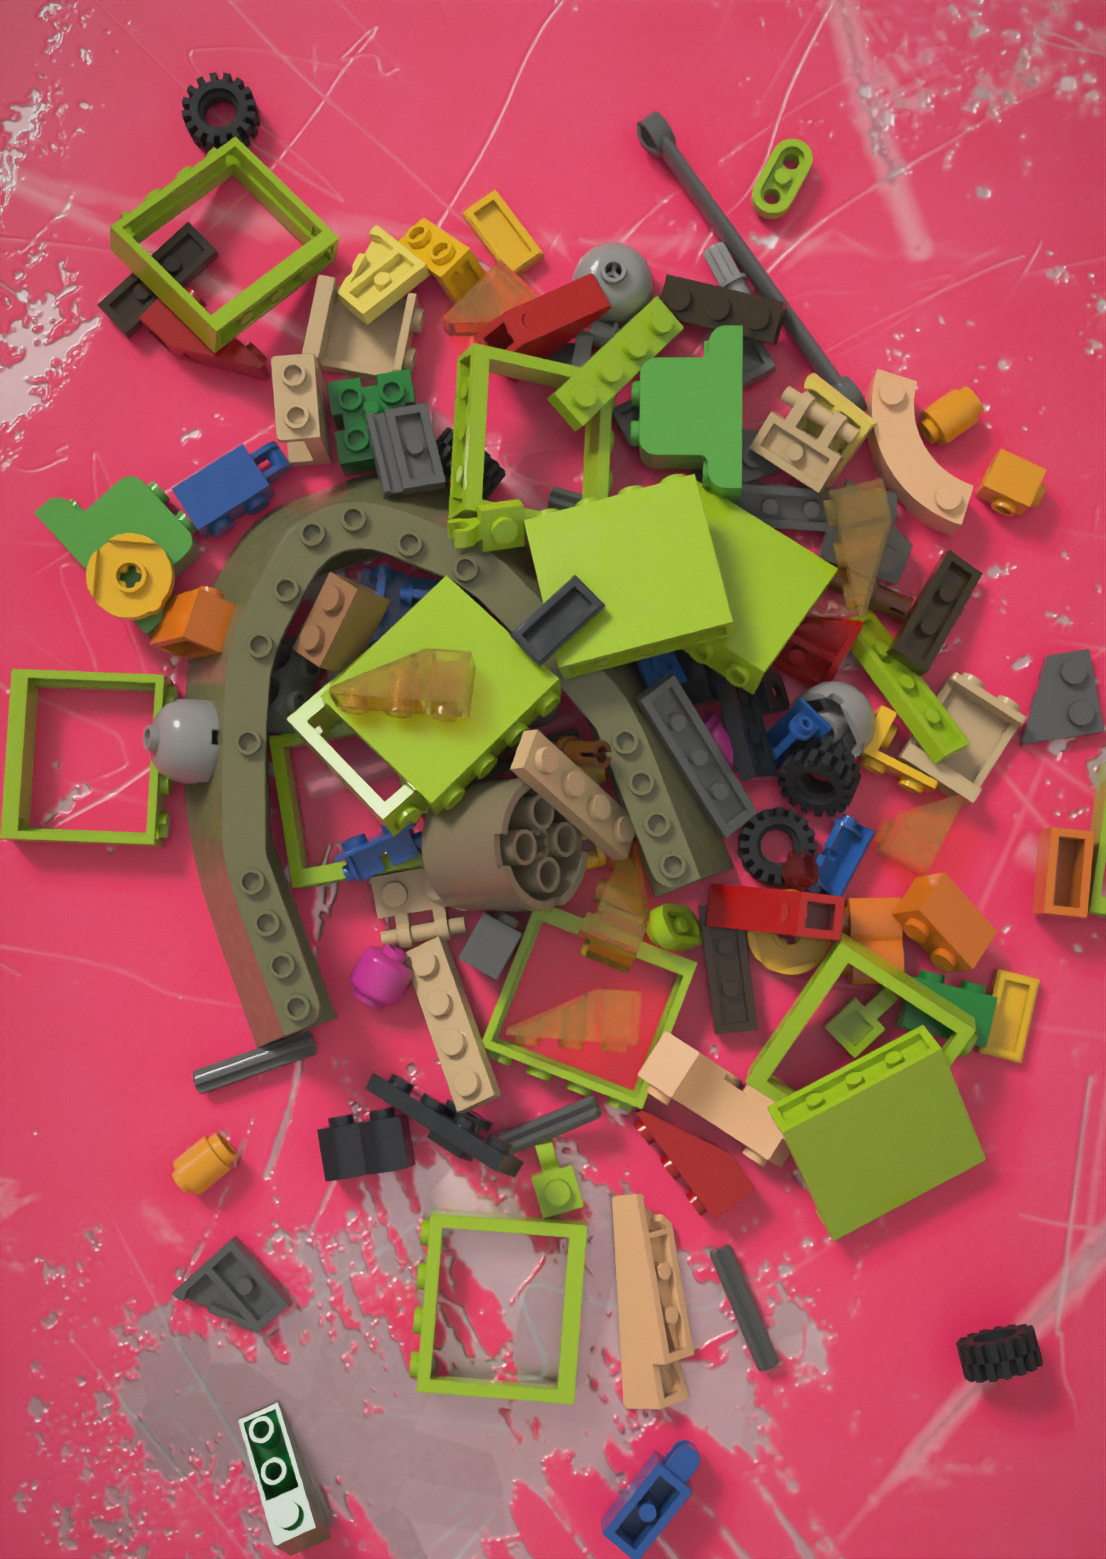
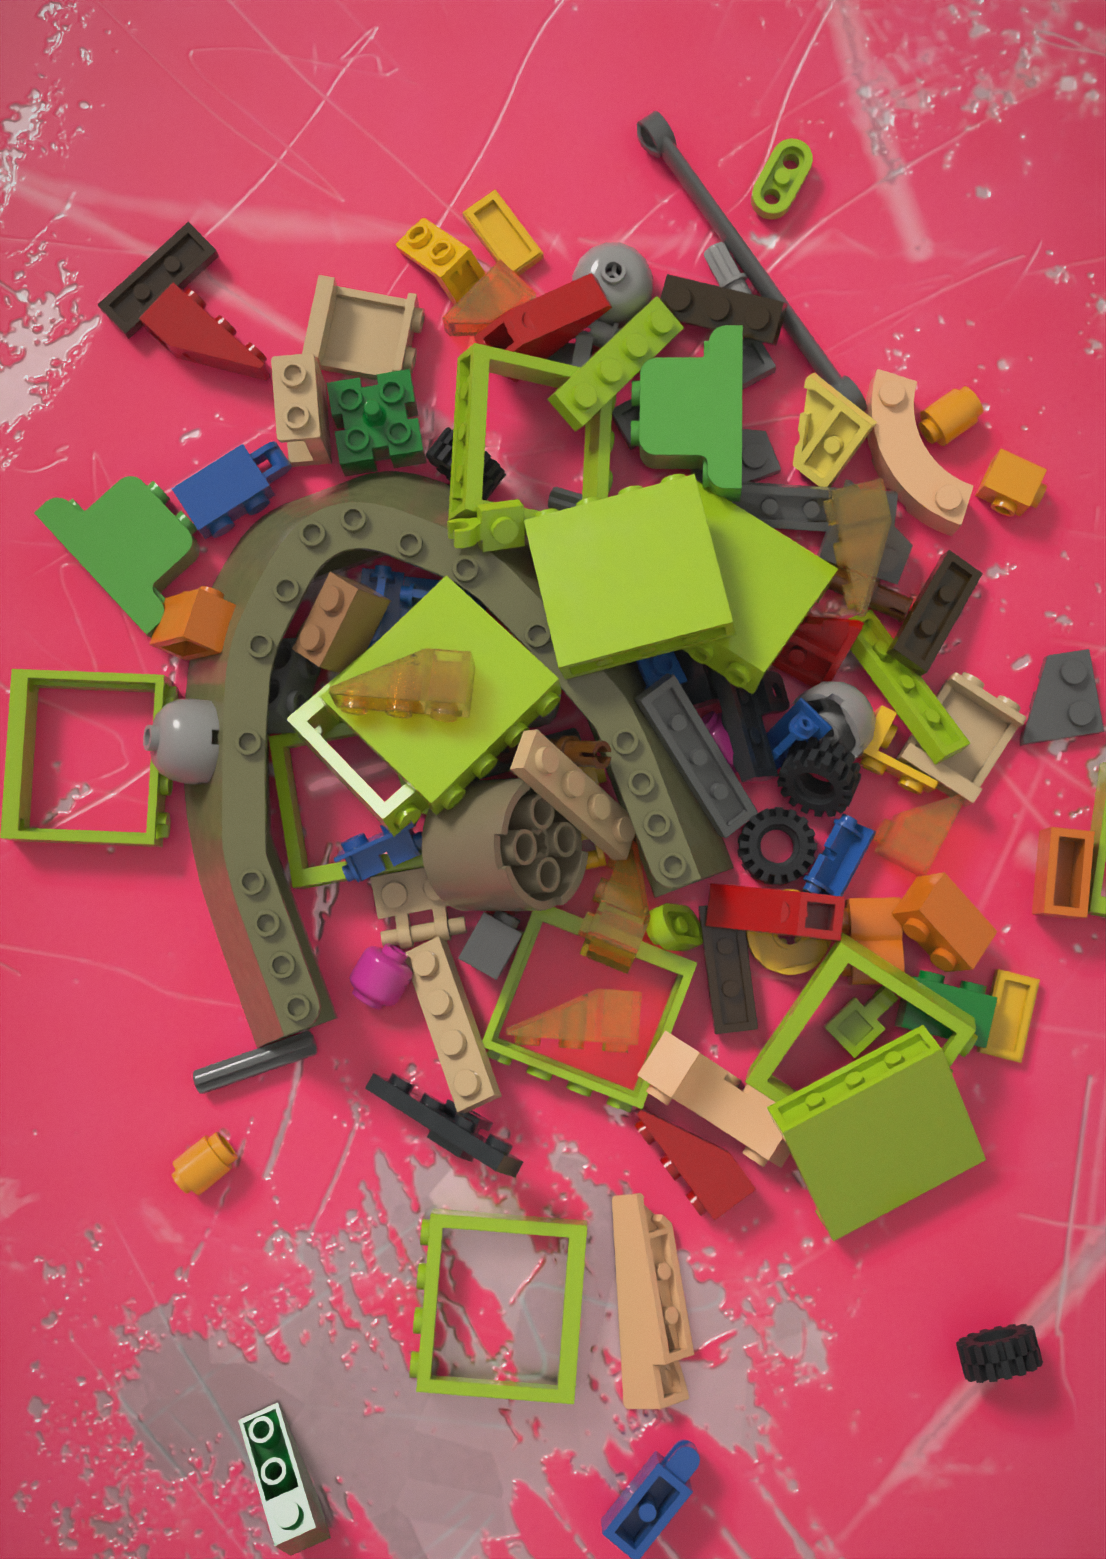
(114, 559): yellow plate -> none
(215, 92): black tyre -> none
(236, 1287): dark grey wing -> none
(263, 295): lime window -> none
(365, 1146): black brick -> none
(381, 276): light yellow wing -> none
(405, 450): dark grey plate -> none
(552, 1124): dark grey axle -> none
(556, 1184): lime plate -> none
(557, 620): black tile -> none
(744, 1307): dark grey axle -> none
(798, 451): tan plate -> none
(800, 870): clear red plate -> none

